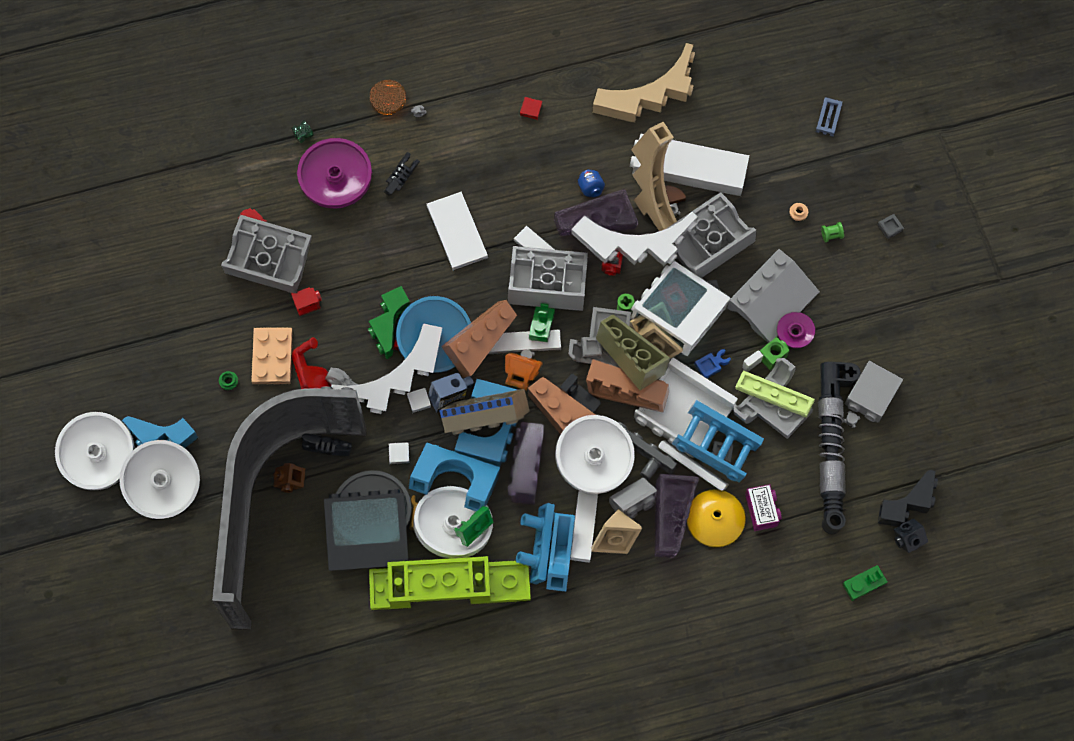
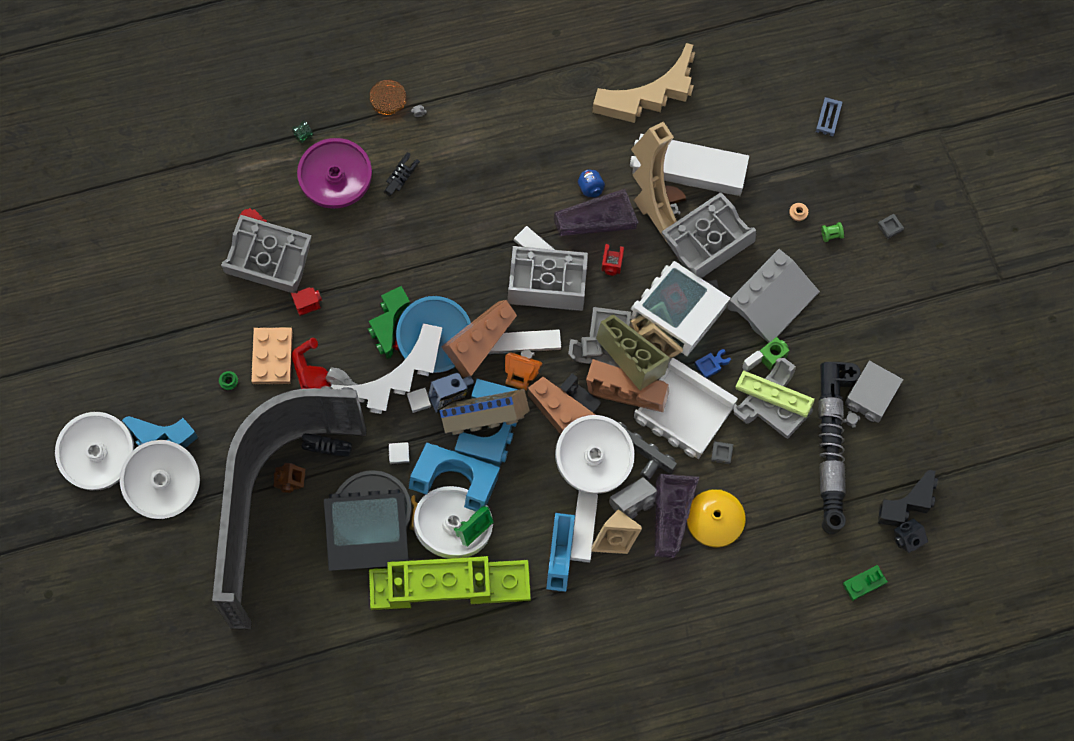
(457, 230): white tile -> none
(527, 463): clear purple wedge -> none
(531, 108): red tile -> none
(541, 323): green plate -> none
(543, 536): dark azure plate -> none
(629, 301): bright green bush -> none
(634, 247): white arch -> none
(693, 465): white tile -> none
(720, 423): dark azure fence -> none
(762, 507): brick -> none
(800, 323): magenta dish -> none

